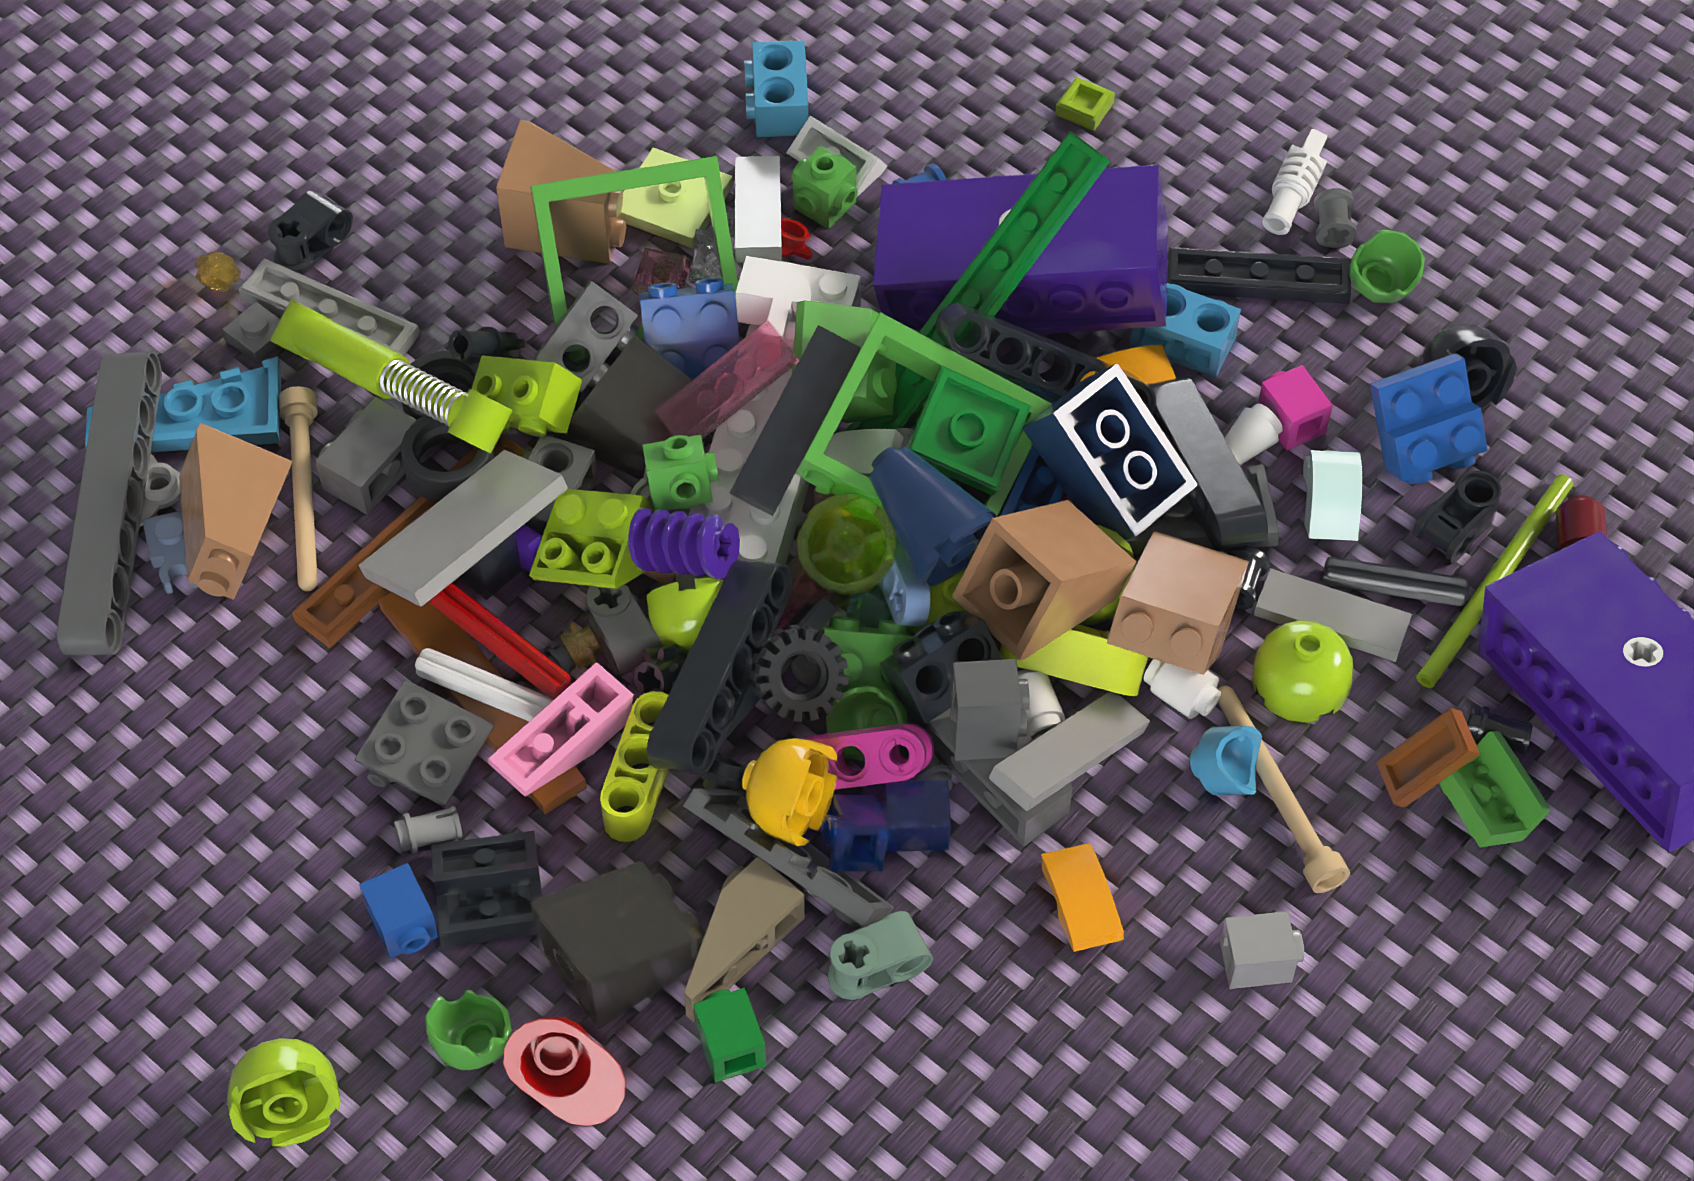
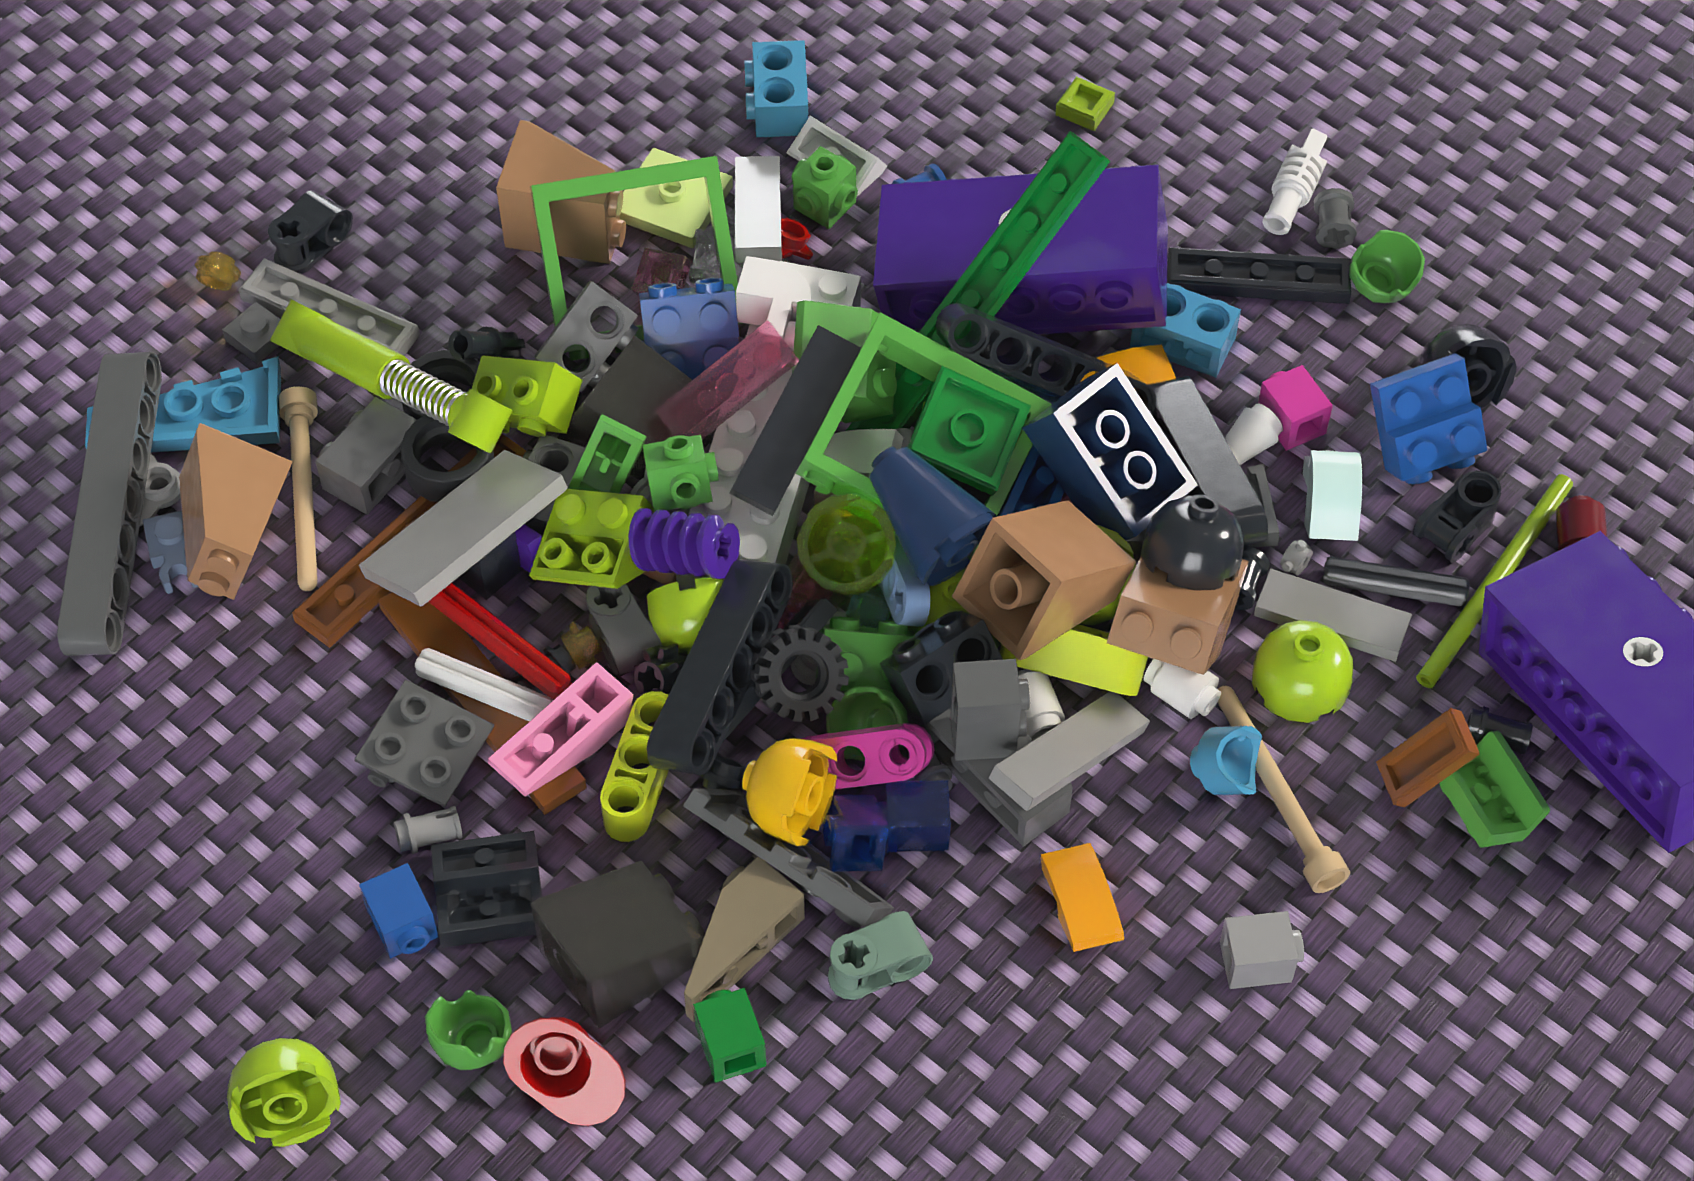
(608, 457): none -> bright green slope
(1194, 543): none -> black cylinder
(1296, 557): none -> light grey piece

